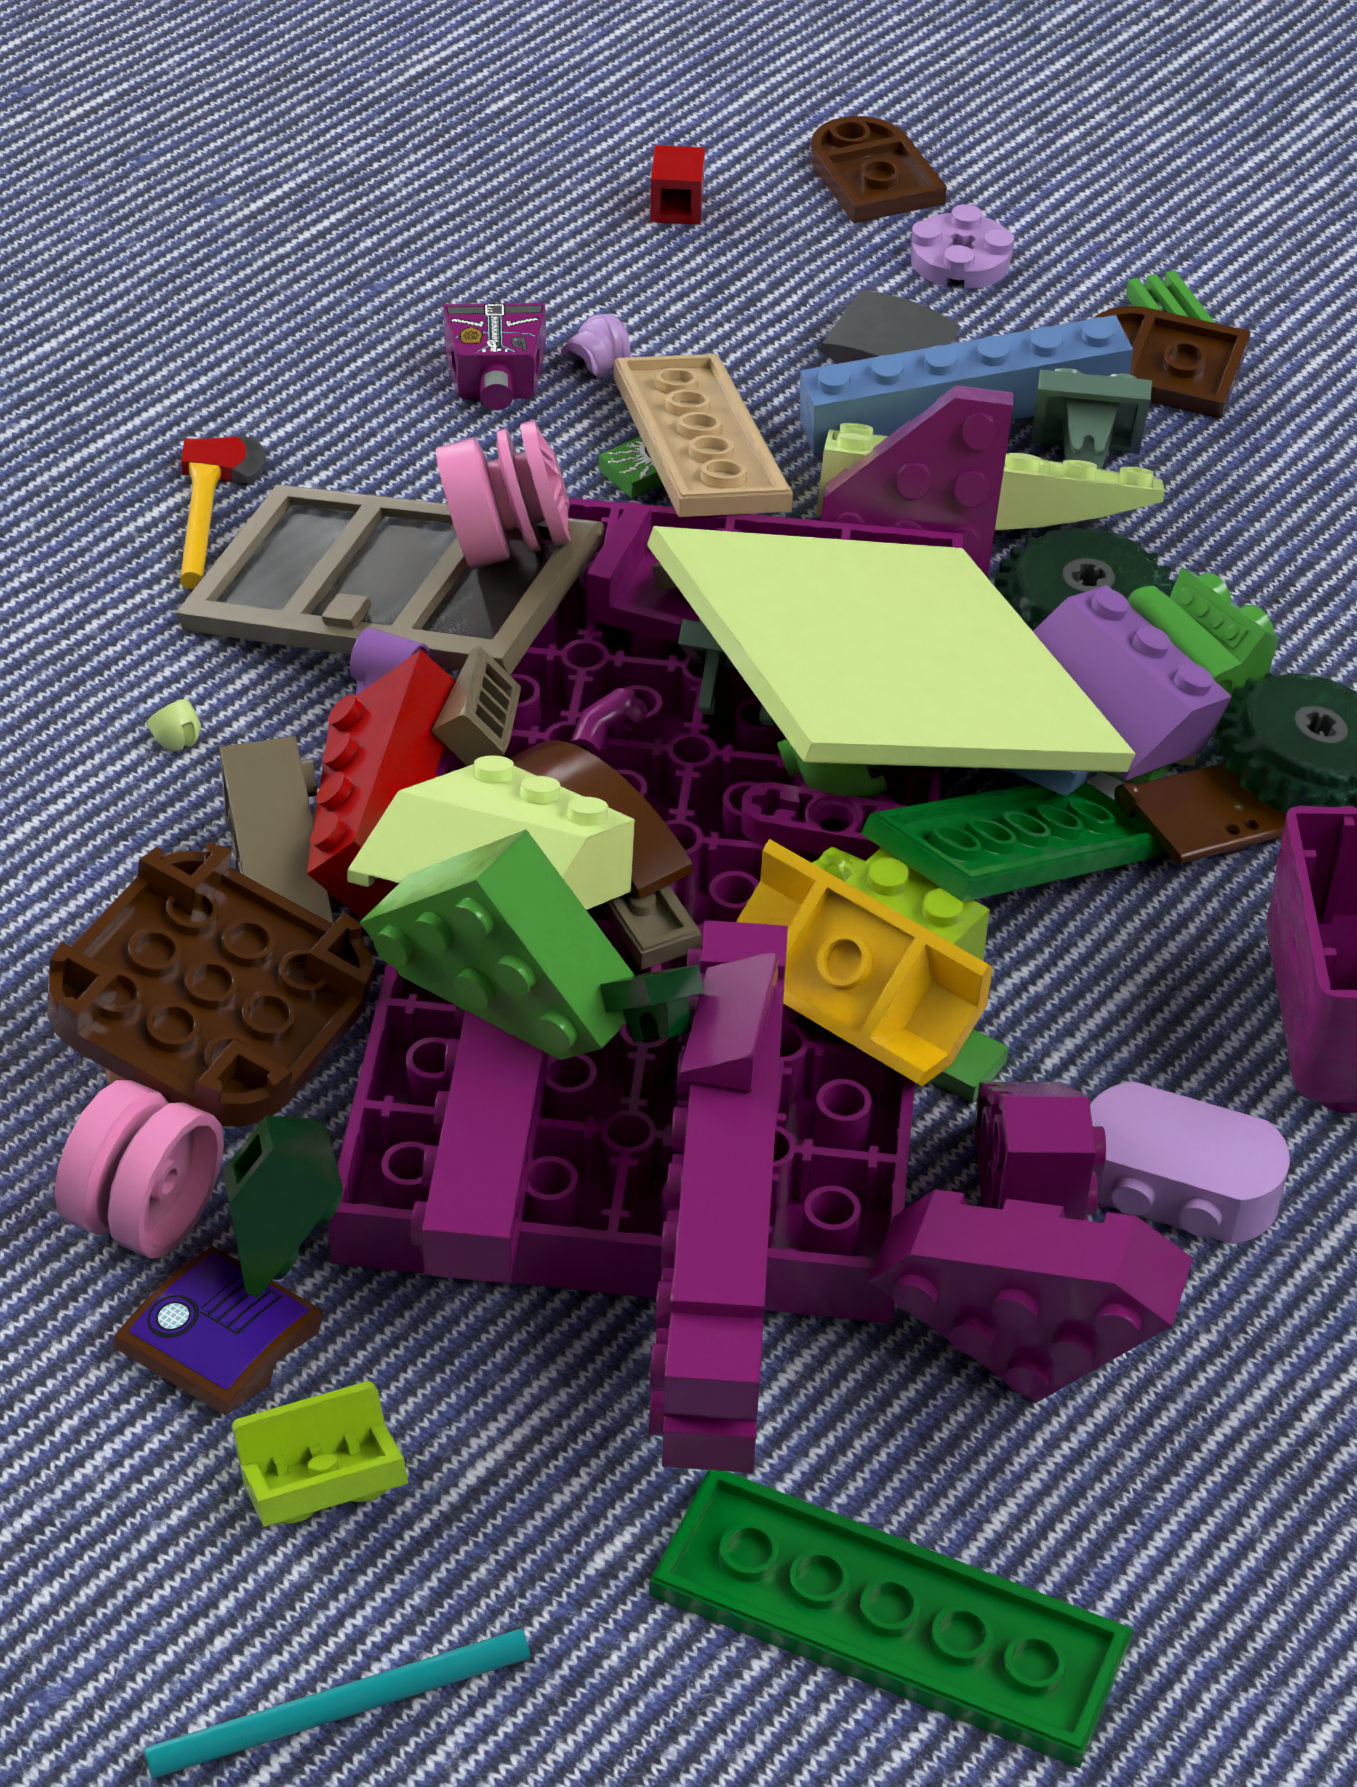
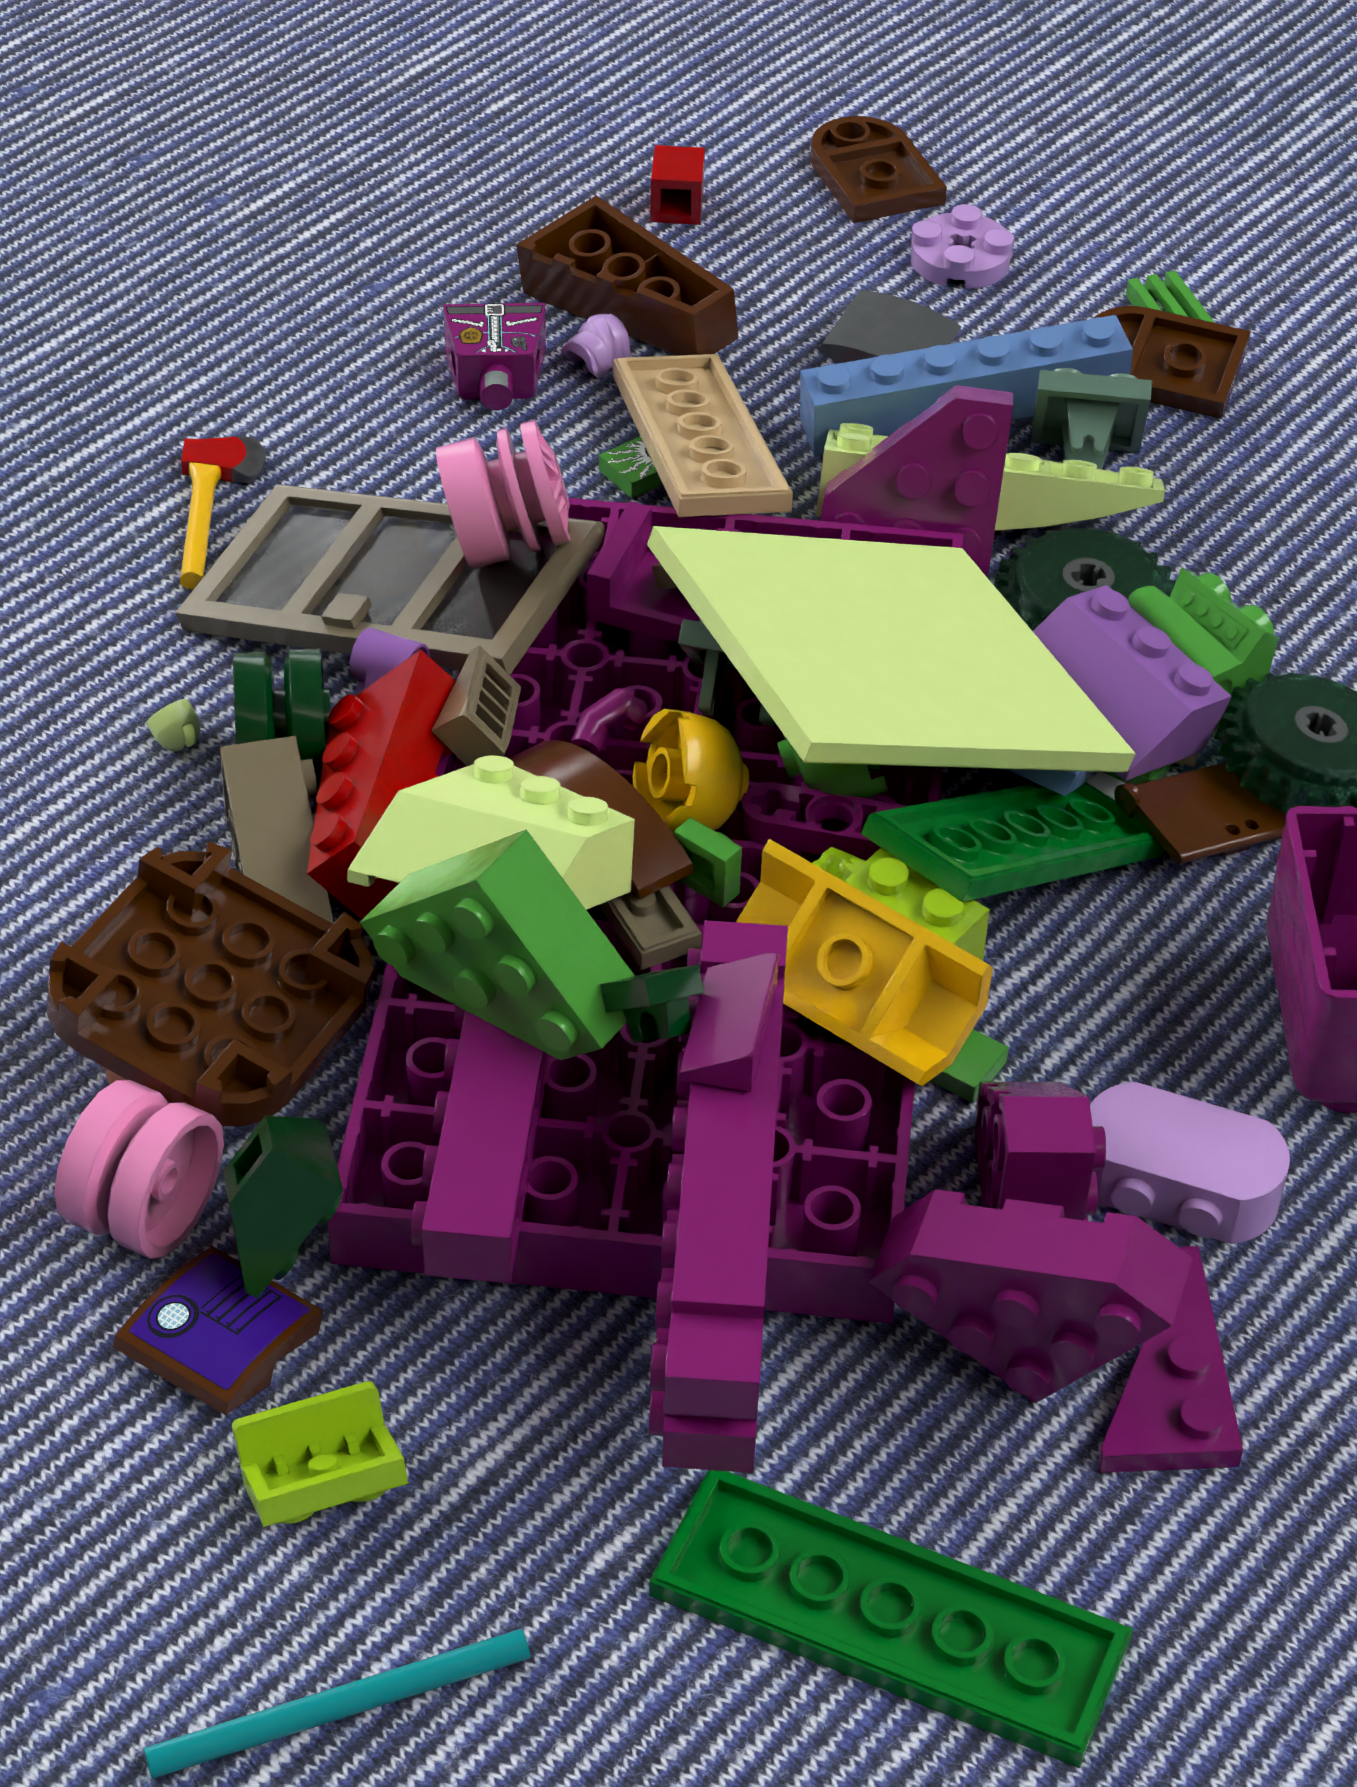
(279, 713): none -> dark green wheel
(612, 265): none -> reddish brown wedge
(690, 769): none -> yellow cylinder
(714, 862): none -> bright green plate
(1177, 1396): none -> magenta wing

